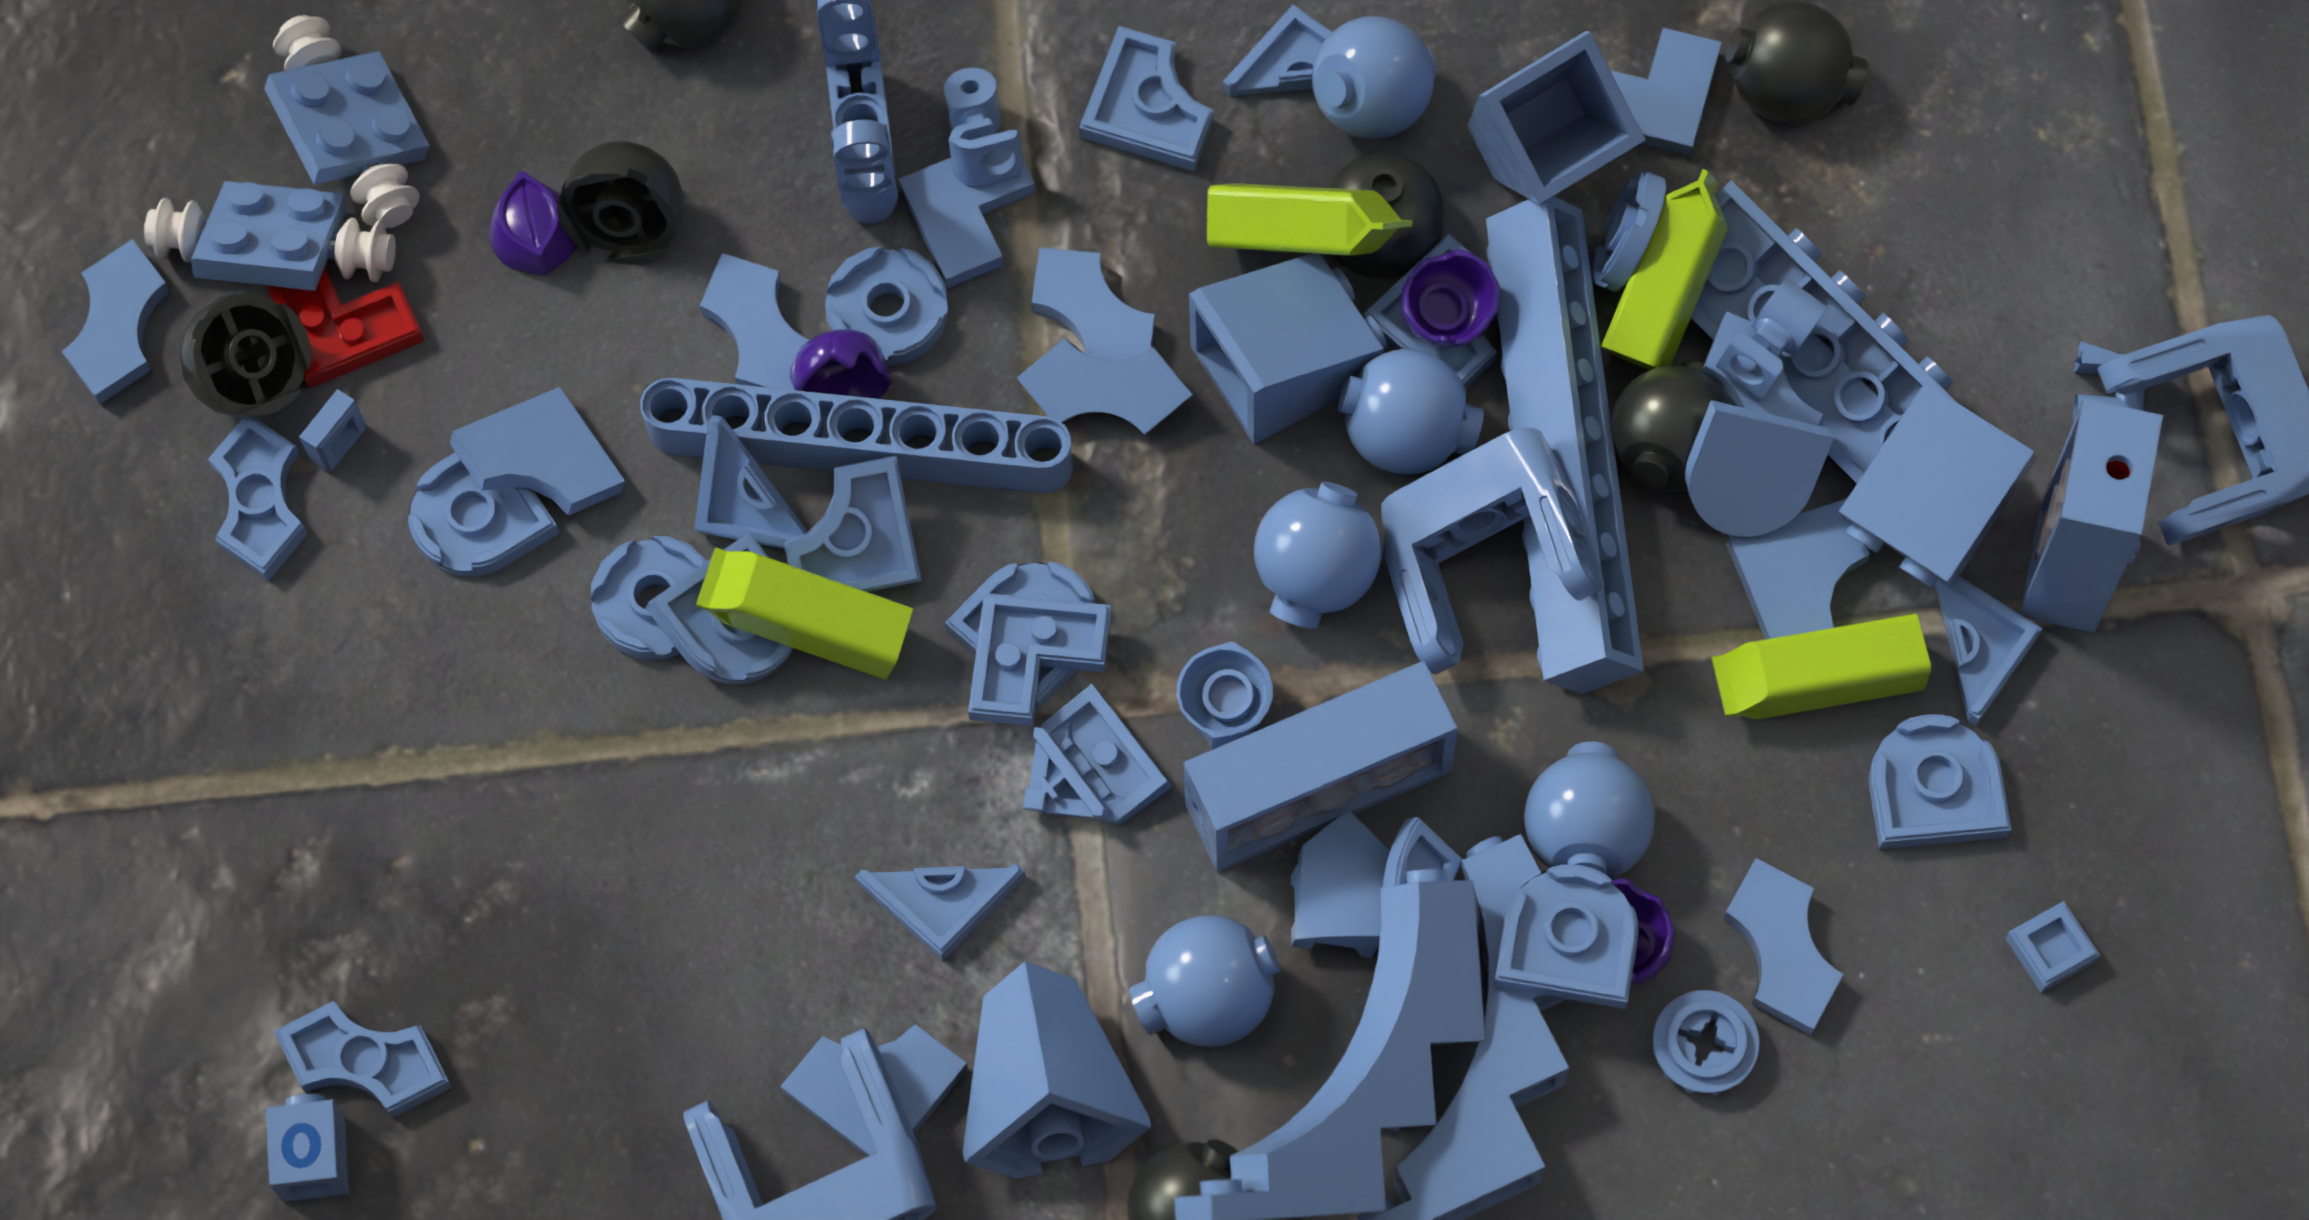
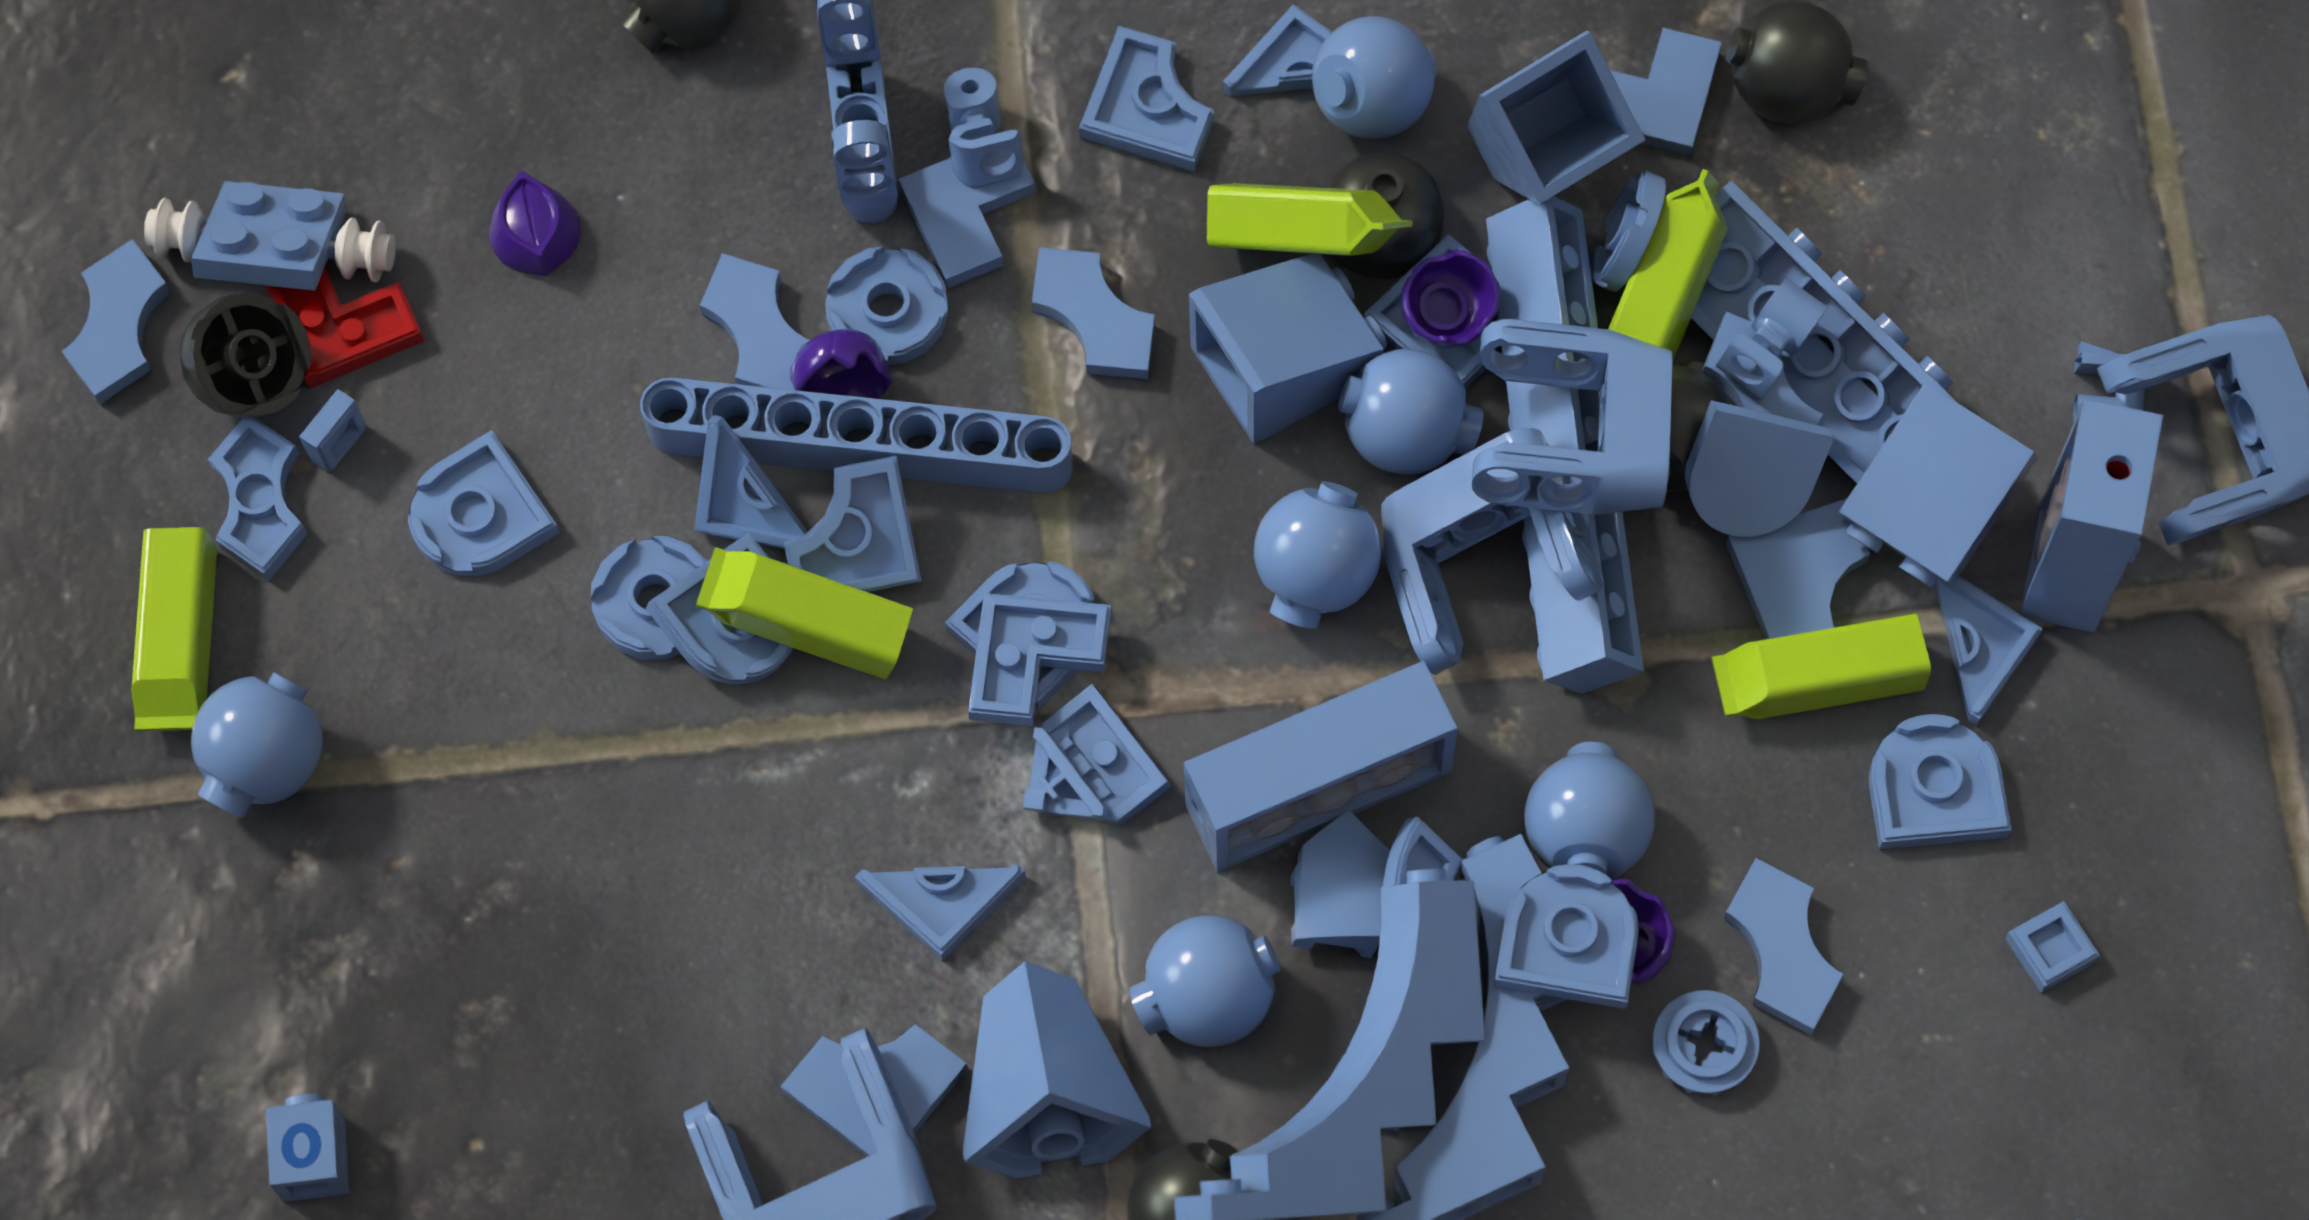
(173, 628): none -> lime piece
(255, 743): none -> medium blue brick
(347, 119): medium blue plate -> none
(390, 1066): medium blue tile -> none
(540, 449): medium blue tile -> none
(622, 202): pearl dark grey cylinder -> none
(1136, 388): medium blue tile -> none
(1224, 693): medium blue hat -> none
(1633, 420): none -> medium blue connector

